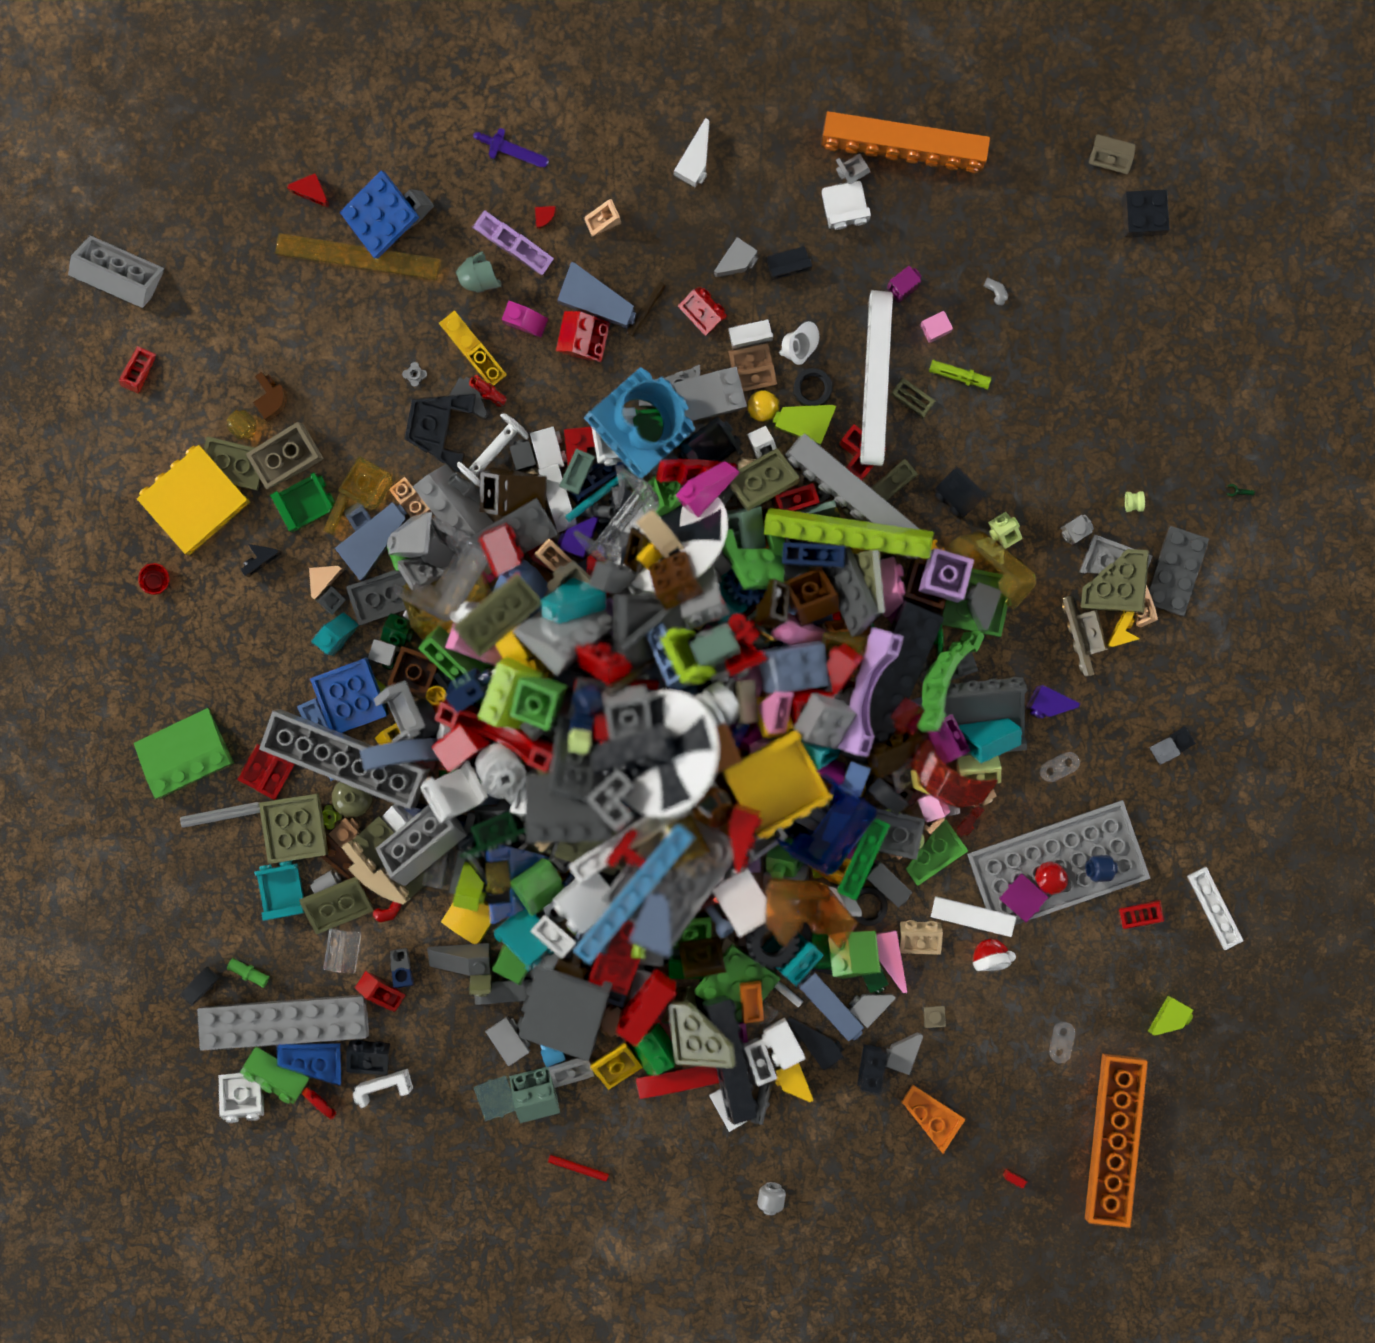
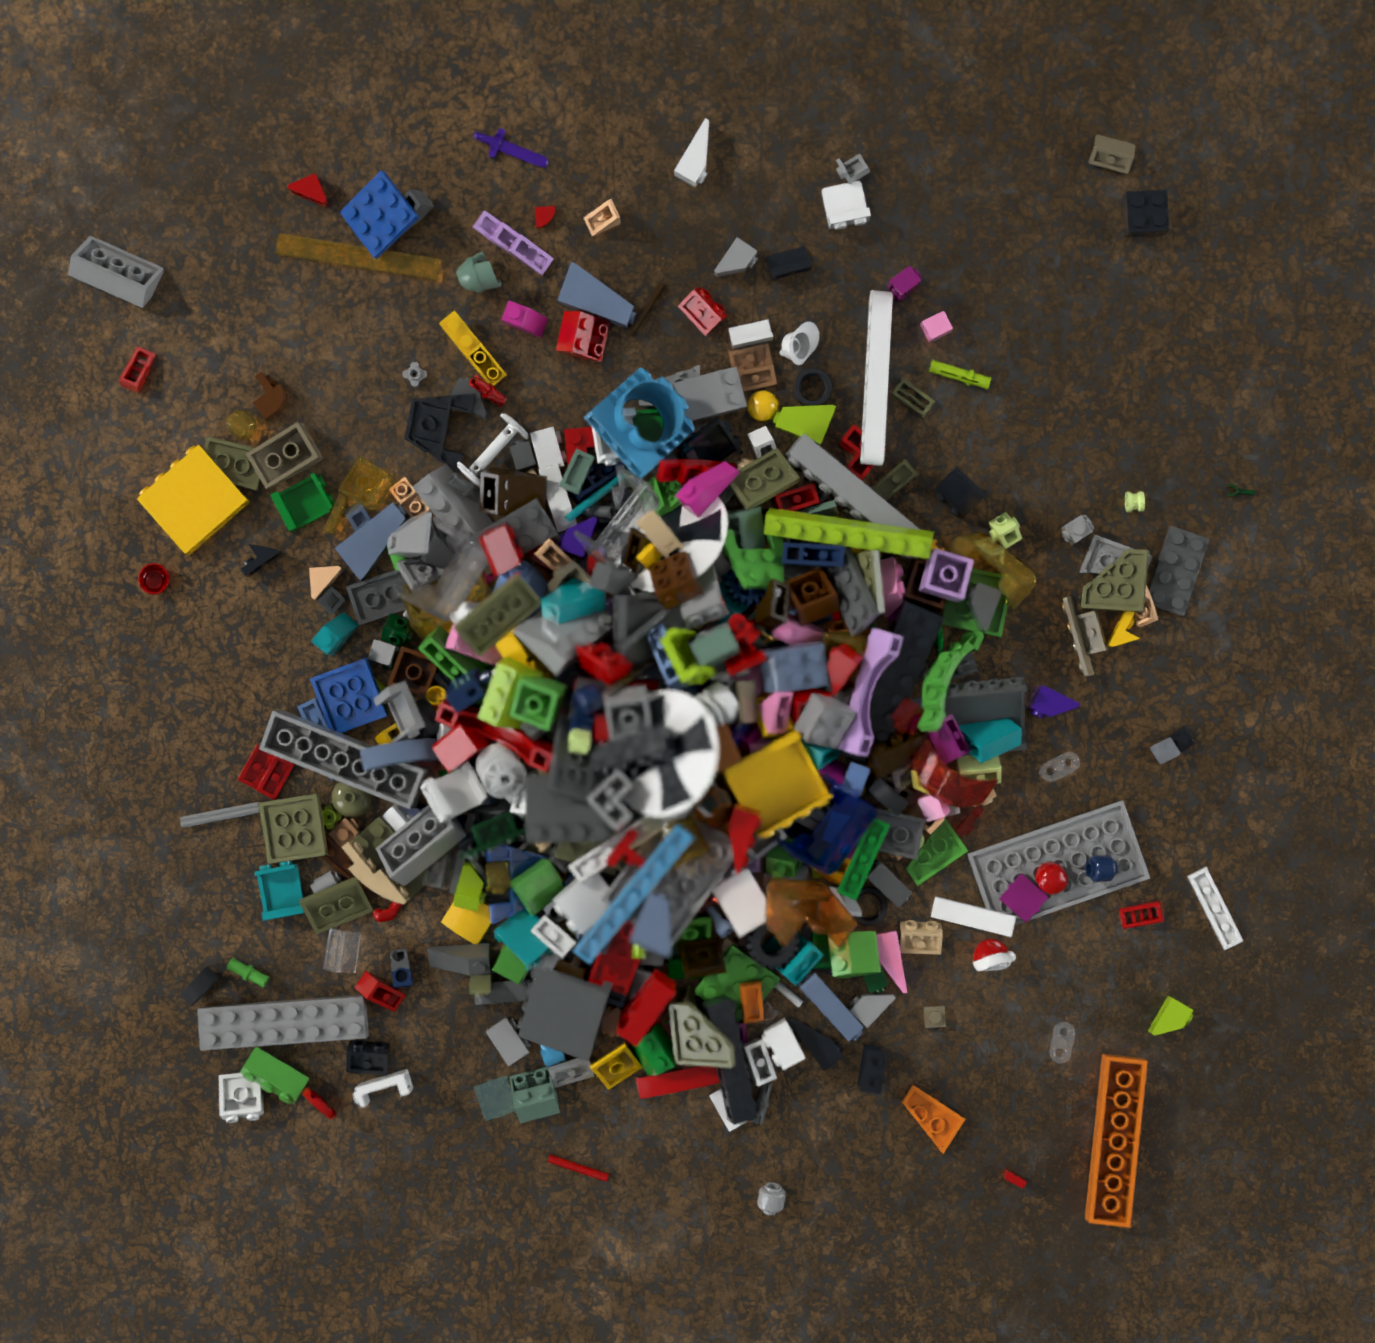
(182, 754): bright green slope -> none
(312, 1060): blue wing -> none
(793, 1081): yellow slope -> none
(903, 1053): light grey slope -> none
(905, 142): orange brick -> none
(999, 290): light grey arm -> none

